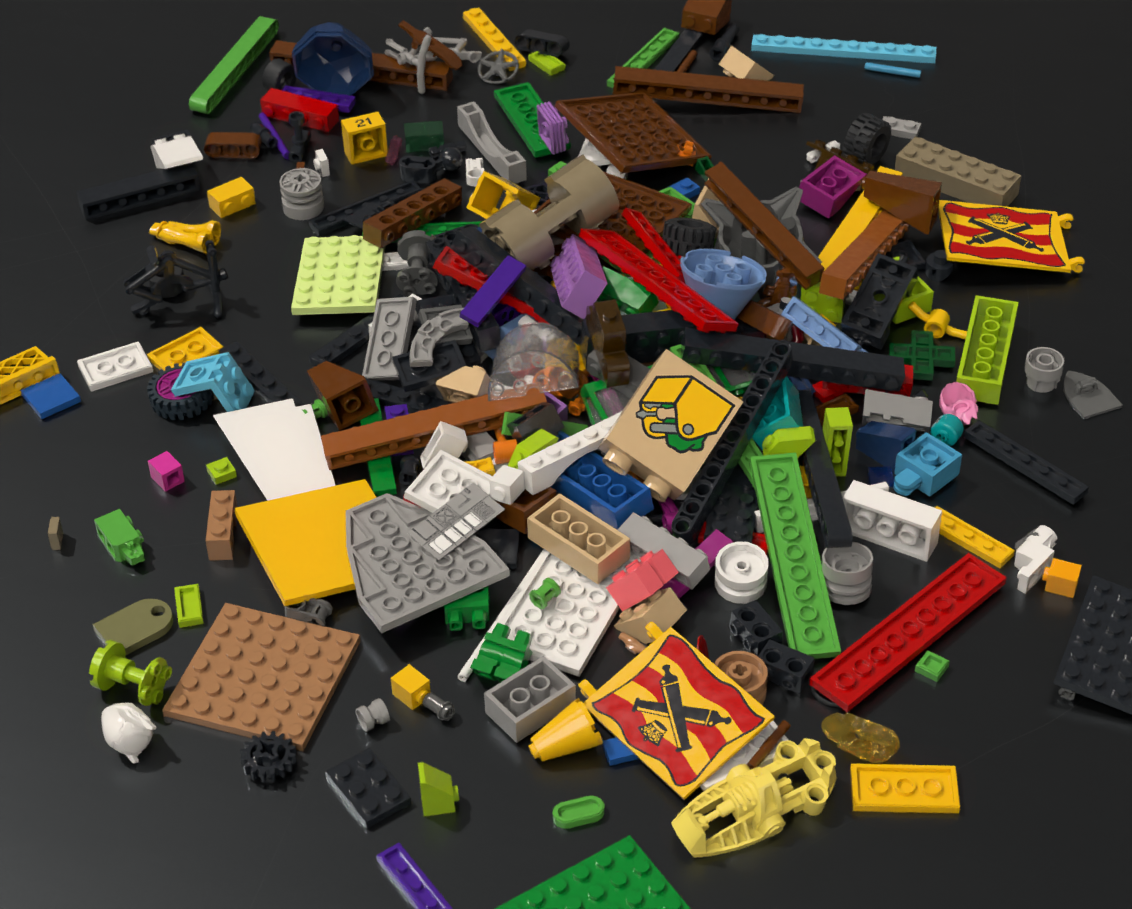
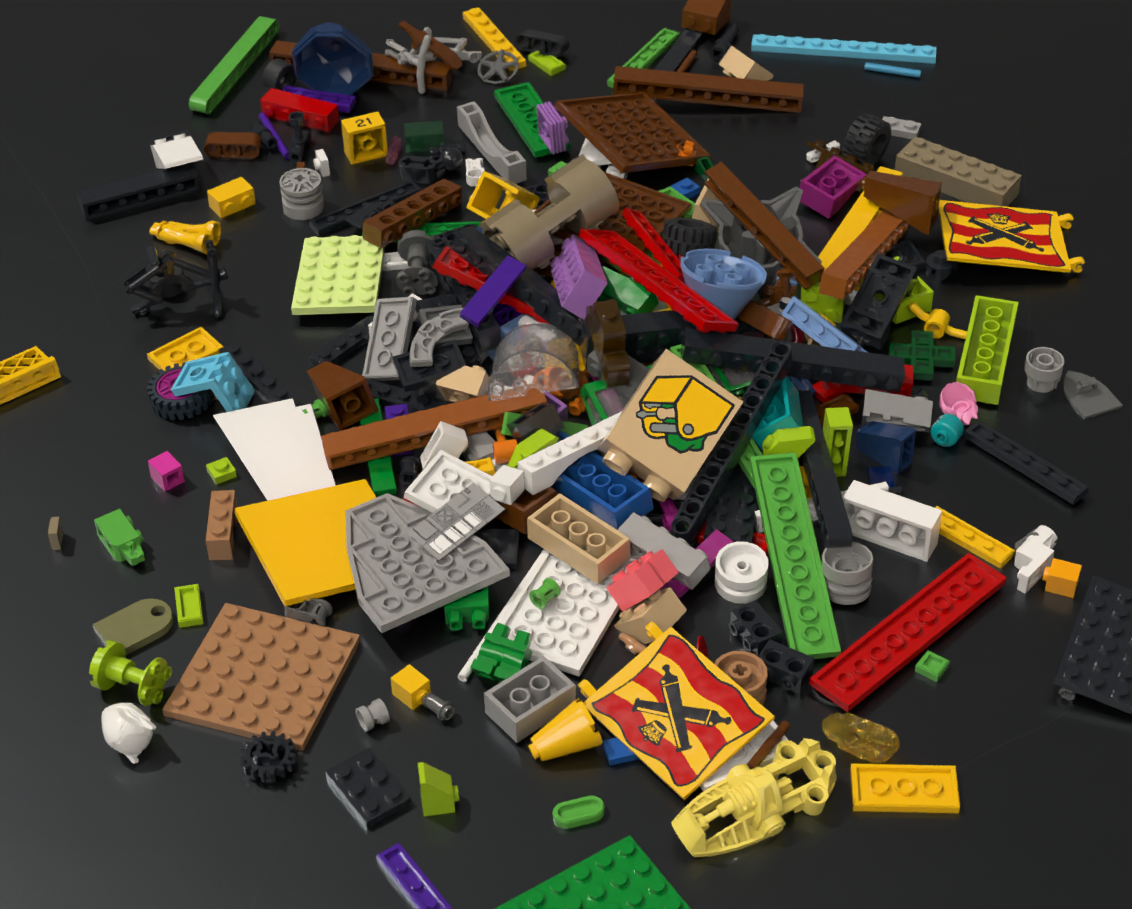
(50, 396): blue tile -> none
(114, 366): white tile -> none
(925, 466): dark azure brick -> none

